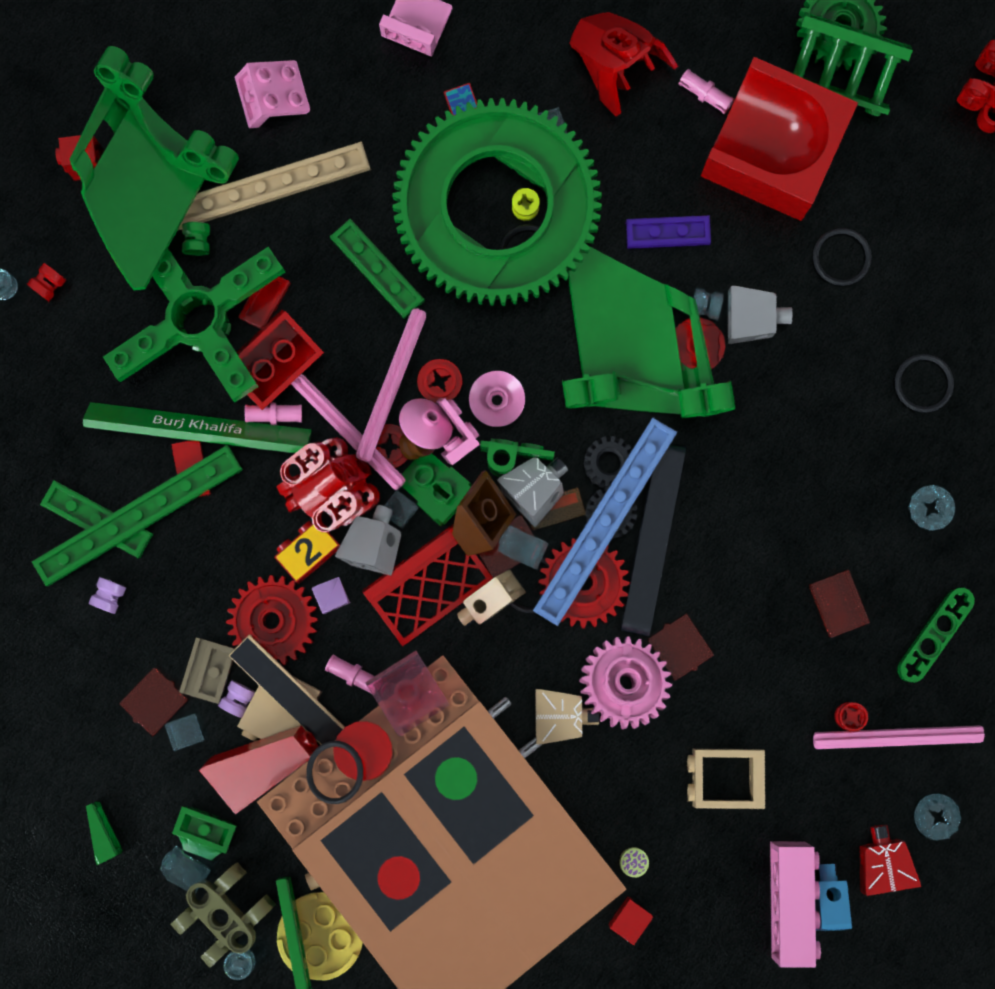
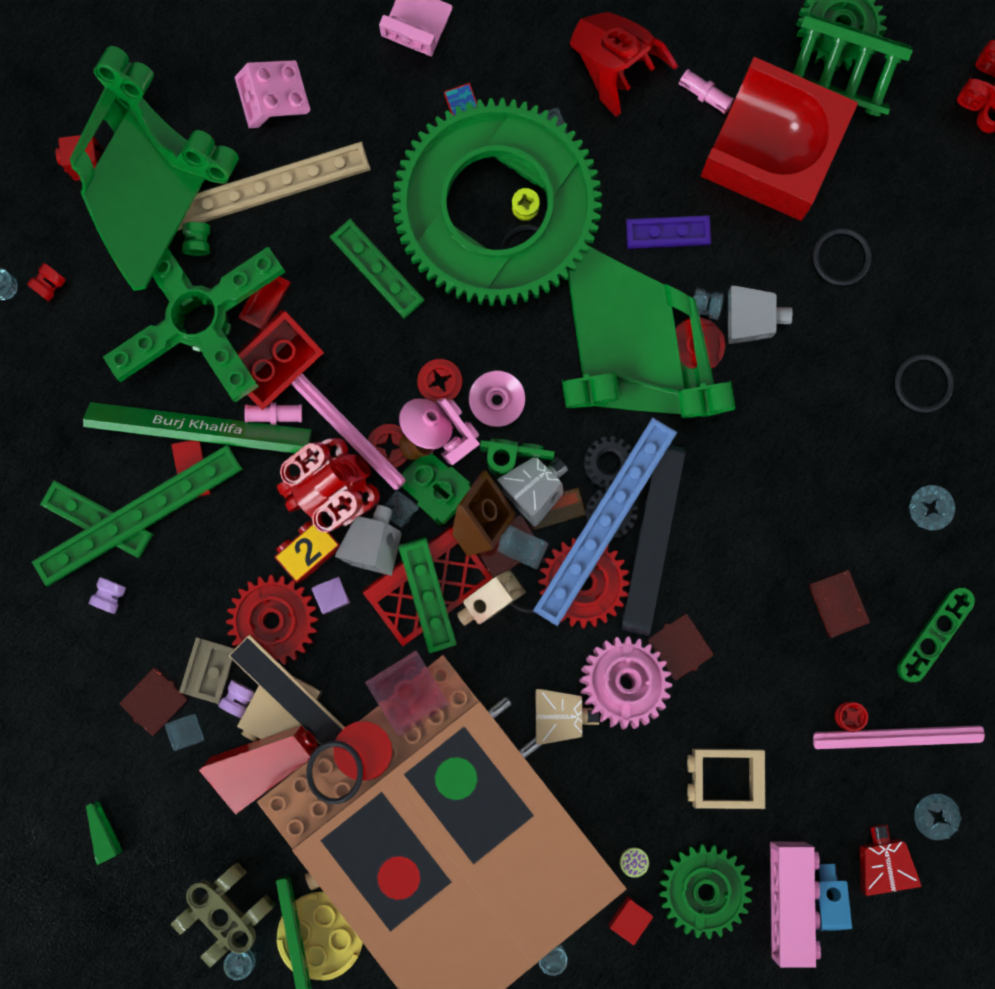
(183, 869): clear light blue bracket -> none
(203, 832): green slope -> none
(352, 674): bright pink pin -> none
(391, 385): bright pink axle -> none
(427, 595): none -> green tile
(556, 962): none -> clear light blue wheel
(721, 906): none -> green gear

